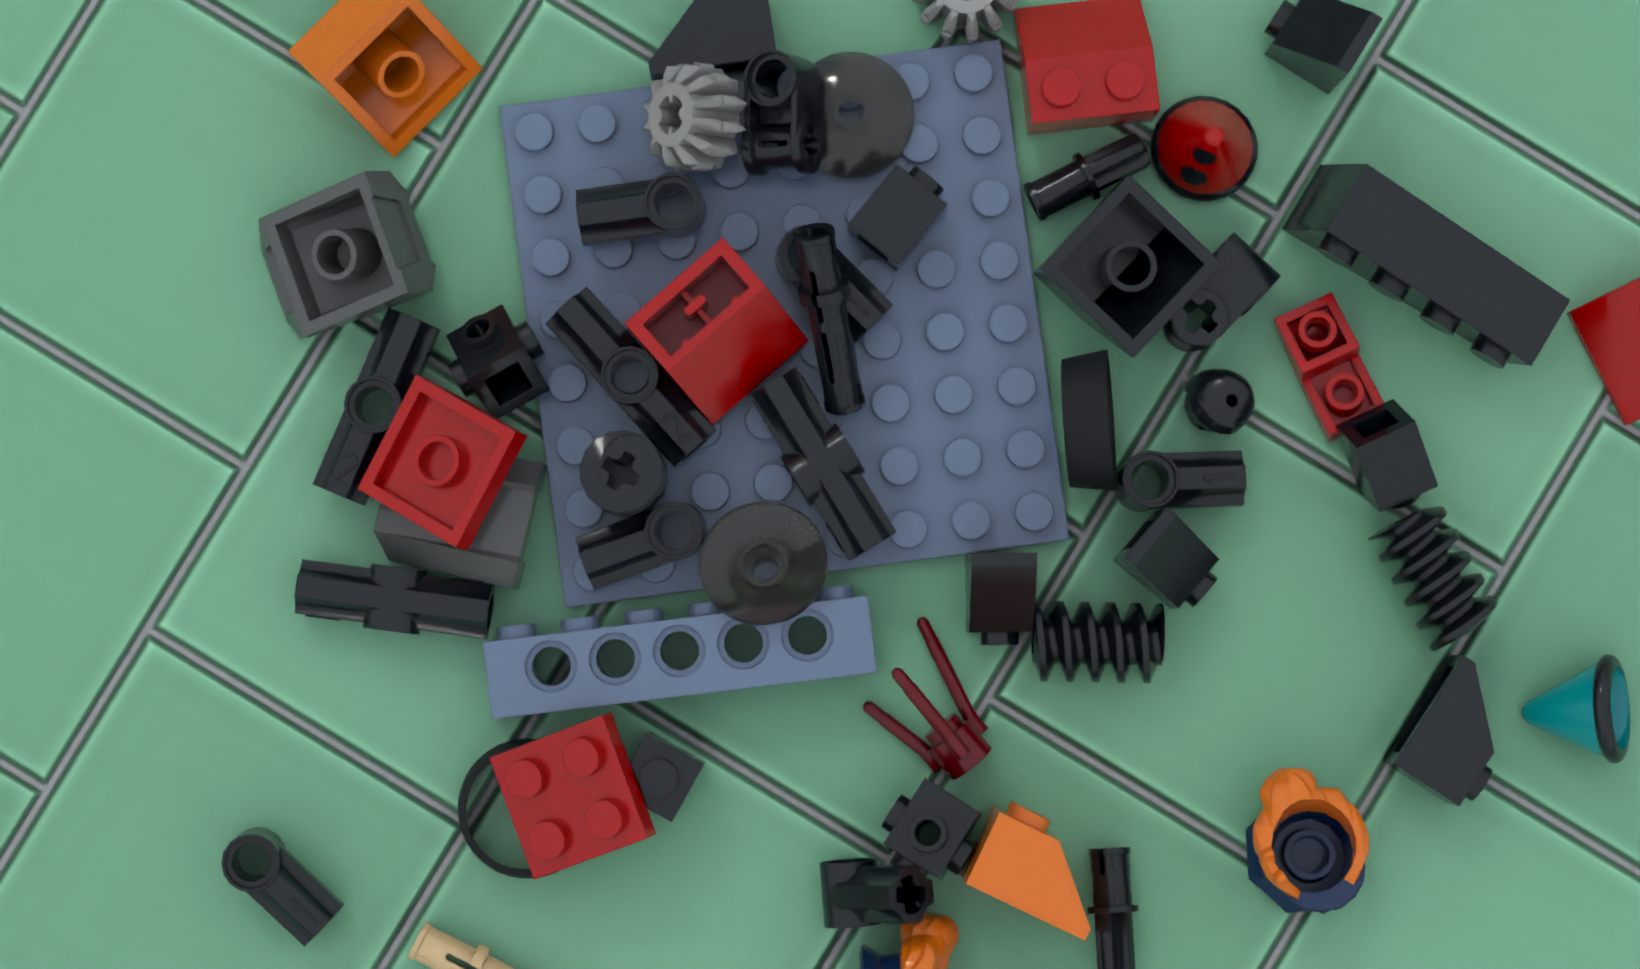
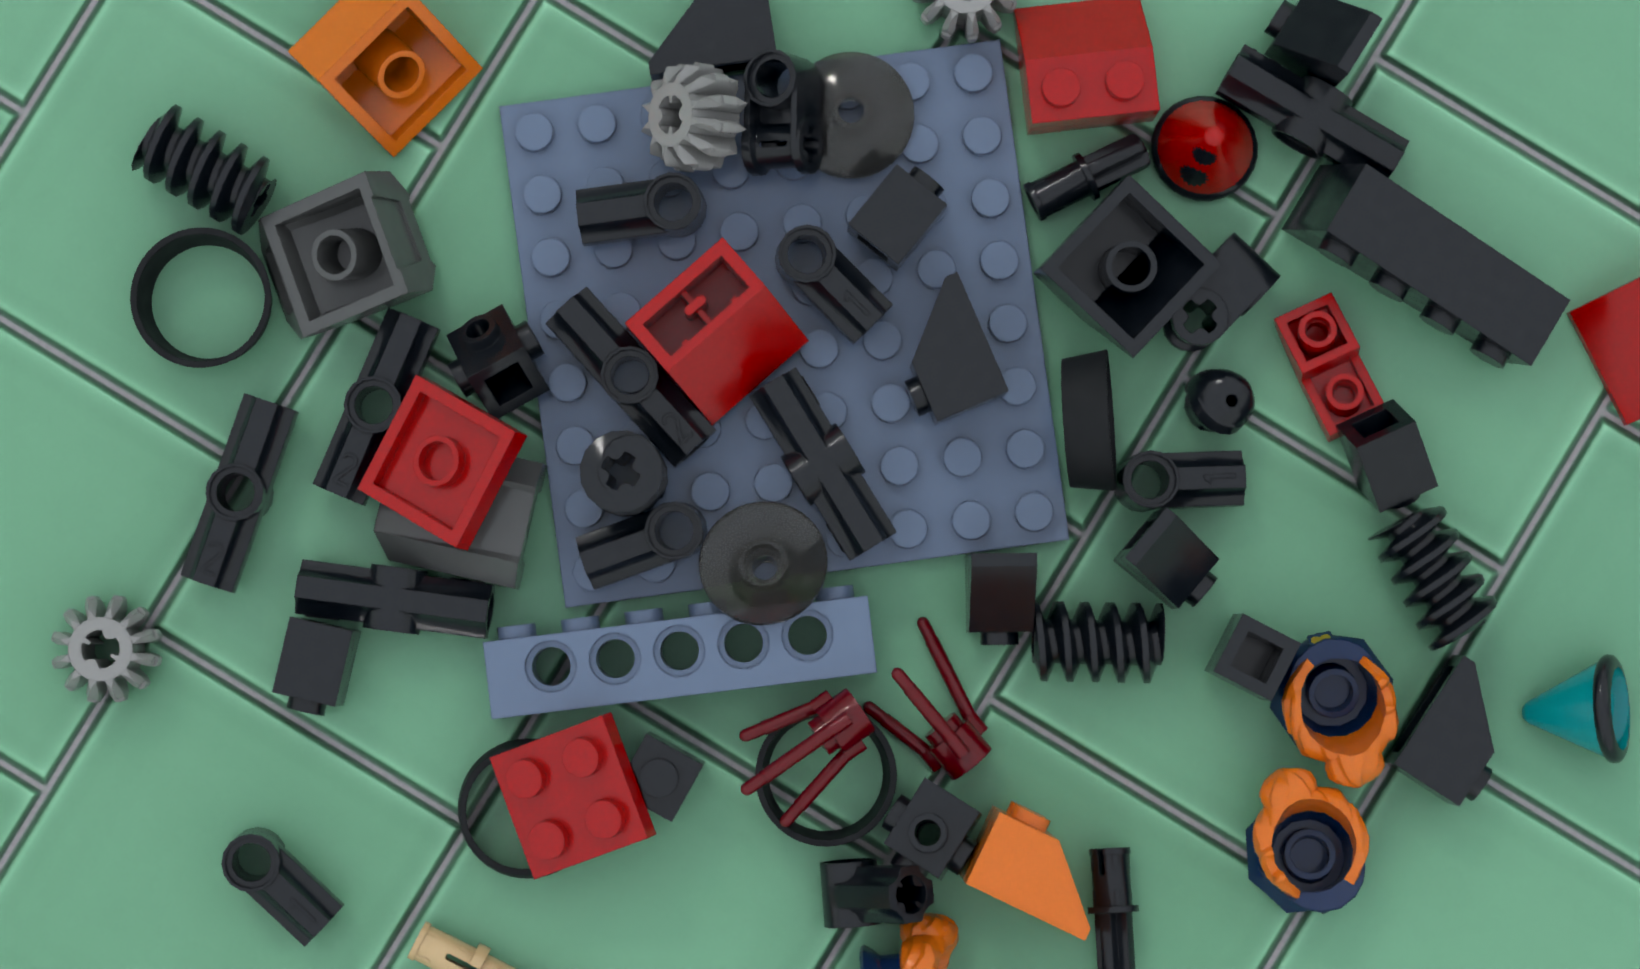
(113, 625): none -> light grey gear
(149, 270): none -> black tyre
(205, 170): none -> black piece
(227, 535): none -> black piece
(315, 665): none -> black brick
(825, 296): black pin -> none
(837, 726): none -> dark red plant
(839, 836): none -> black tyre
(953, 359): none -> black slope
(1252, 656): none -> black brick
(1309, 114): none -> black piece
(1338, 707): none -> piece

